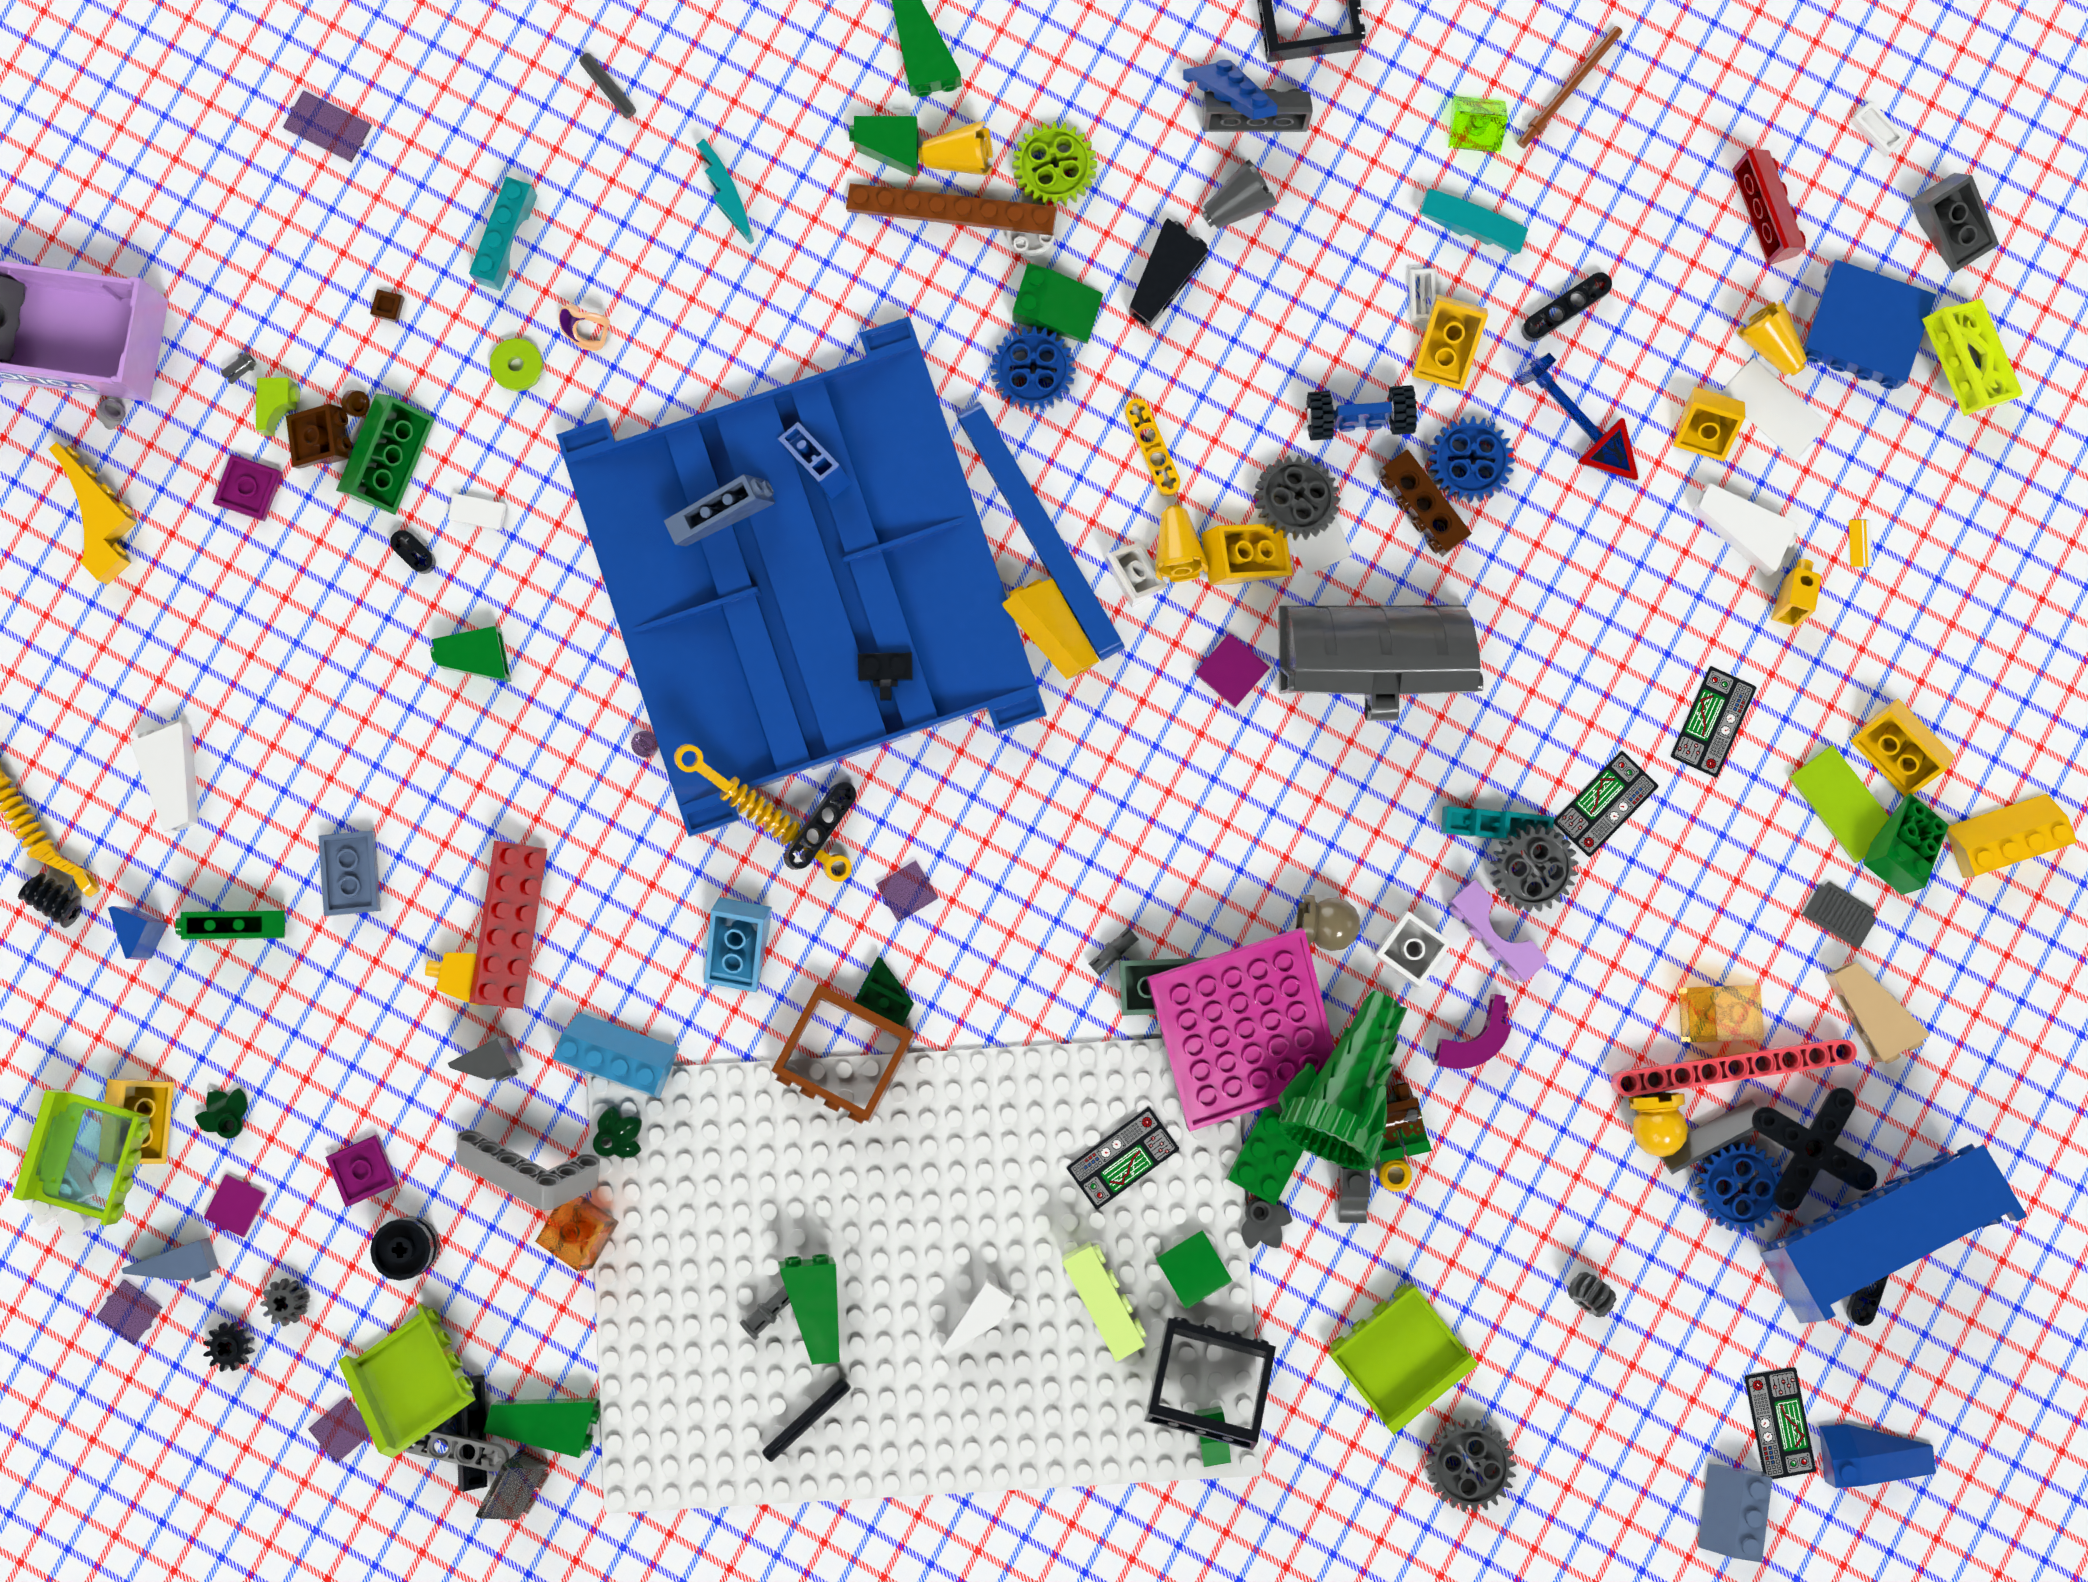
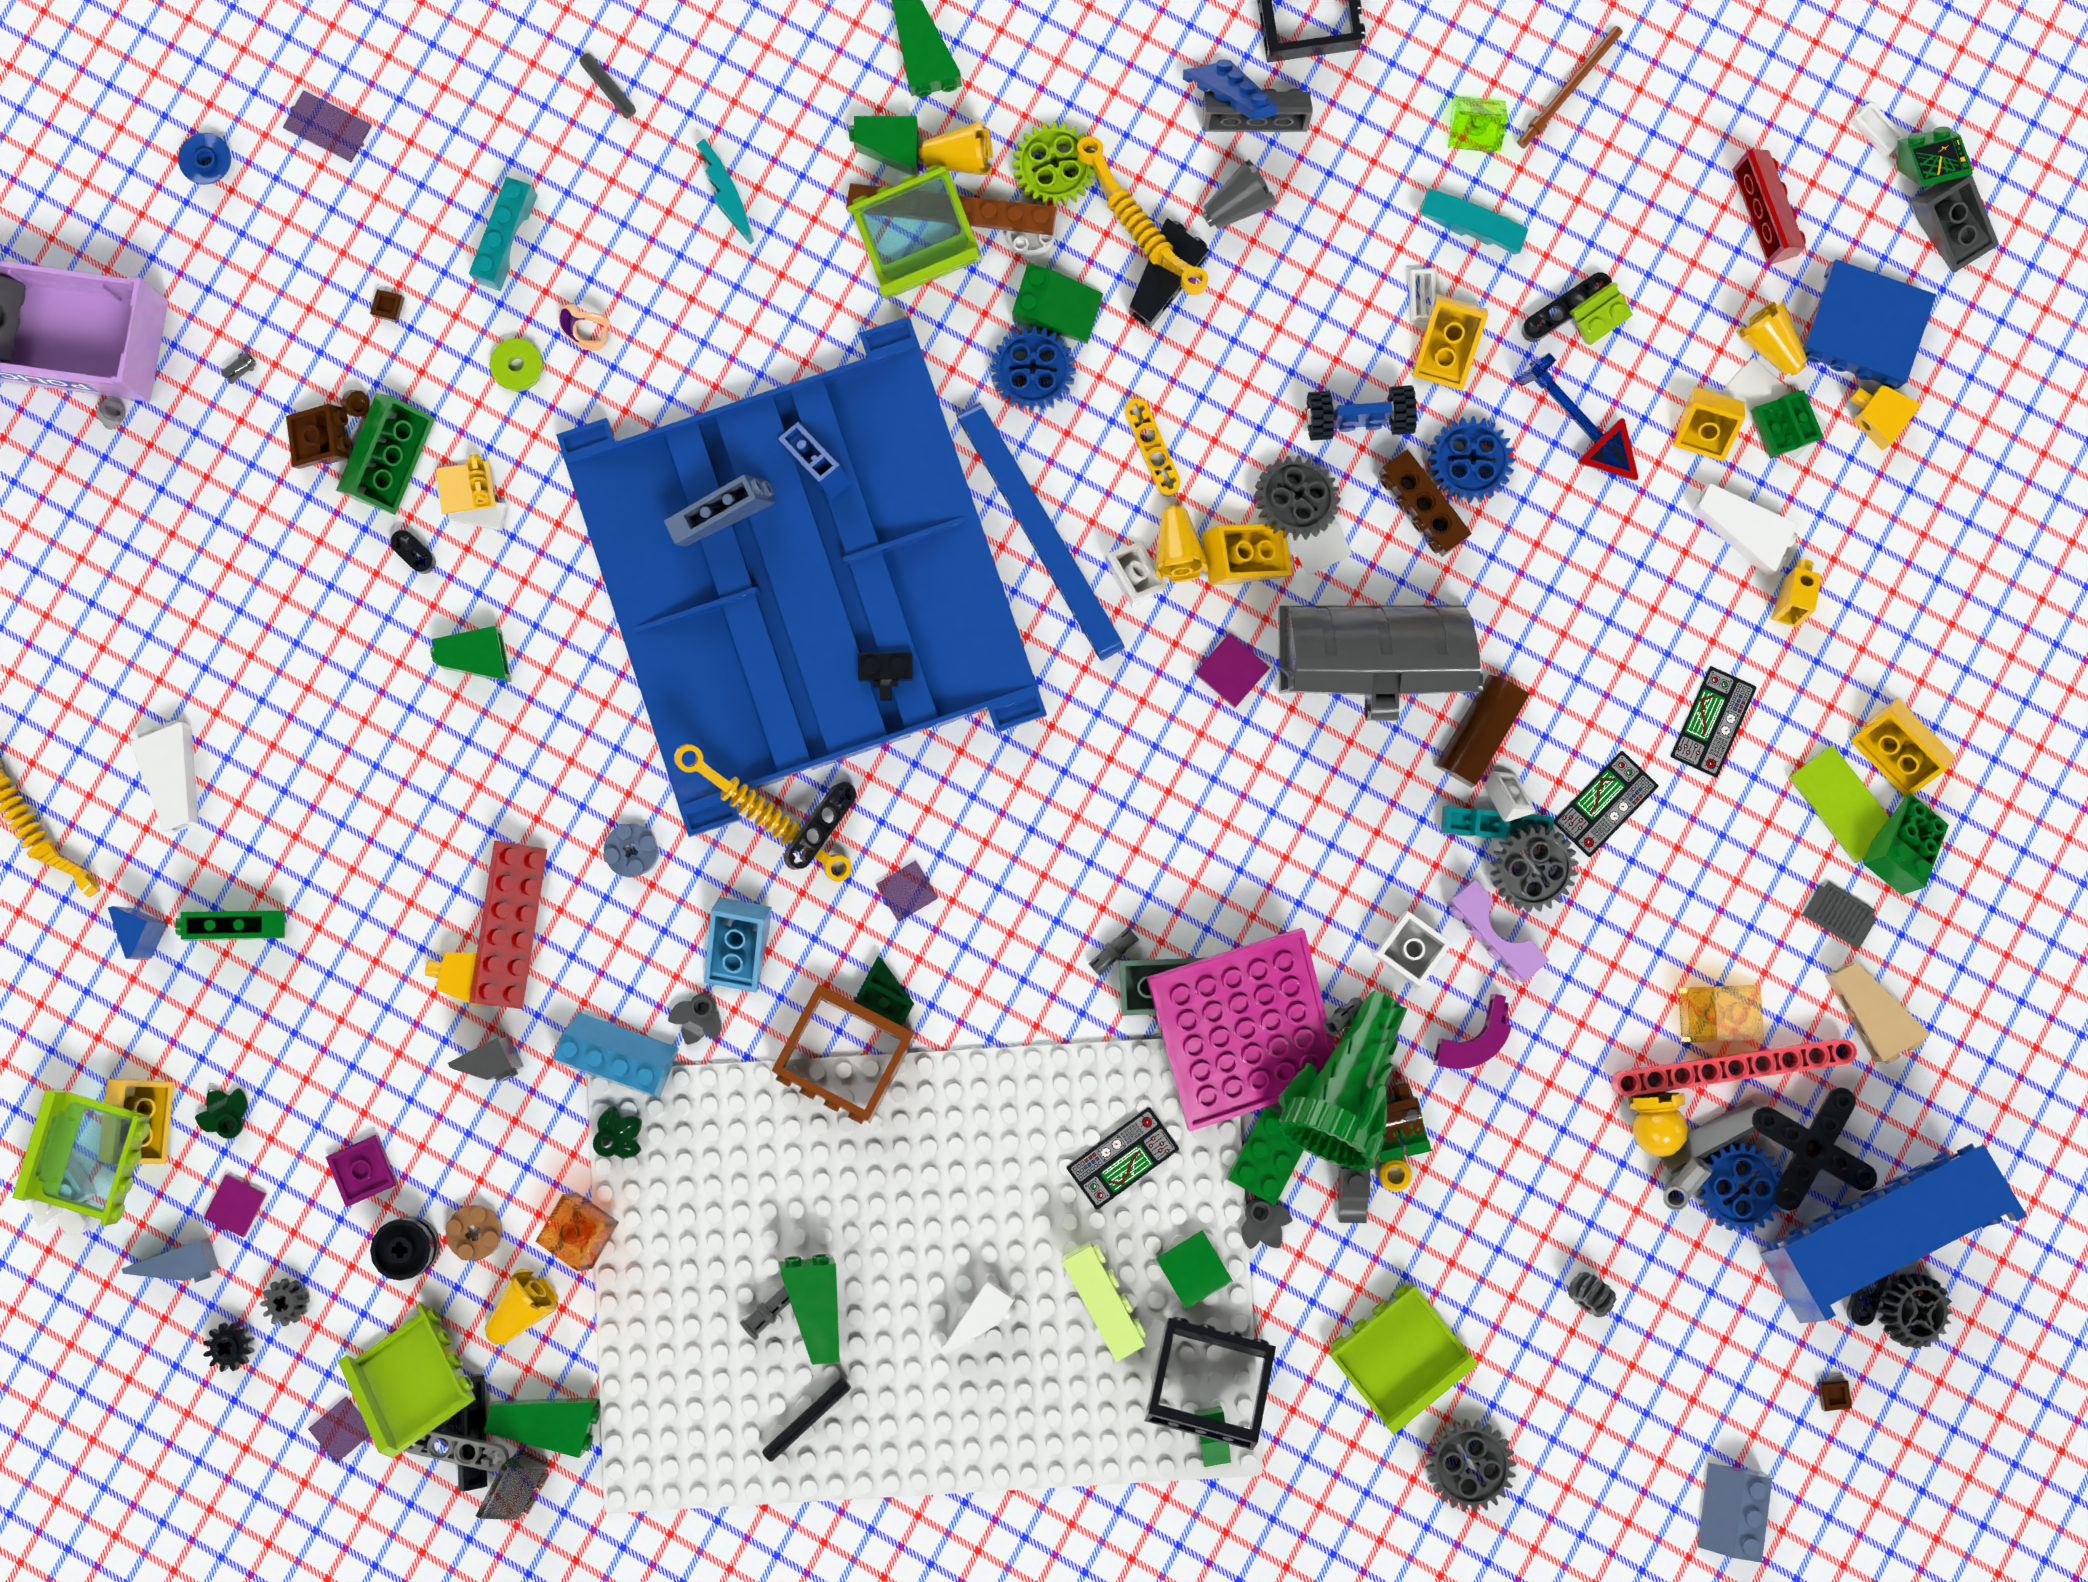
(51, 900): black piece -> none
(102, 517): yellow arch -> none
(129, 1312): clear purple piece -> none
(195, 153): none -> blue dish
(247, 488): magenta tile -> none
(273, 401): lime arch -> none
(349, 873): sand blue plate -> none
(458, 1229): none -> medium nougat plate
(466, 486): none -> yellow hinge
(520, 1307): none -> yellow cone
(523, 1177): light grey beam -> none
(624, 836): none -> sand blue plate
(644, 744): clear purple tile -> none
(694, 1021): none -> dark grey plate
(915, 231): none -> clear light blue panel
(1051, 626): yellow slope -> none
(1137, 222): none -> yellow piece
(1330, 923): dark tan tile -> none
(1343, 1016): none -> dark grey pin
(1482, 730): none -> reddish brown brick
(1508, 796): none -> white slope
(1601, 313): none -> lime plate
(1686, 1181): none -> light grey piece
(1780, 1423): sticker -> none
(1787, 424): none -> green slope
(1834, 1395): none -> reddish brown tile
(1860, 543): yellow sticker -> none
(1869, 1457): blue wedge -> none
(1883, 414): none -> yellow torso
(1926, 1311): none -> dark grey gear
(1933, 157): none -> slope
(1951, 342): neon yellow fence -> none
(2009, 835): yellow slope -> none

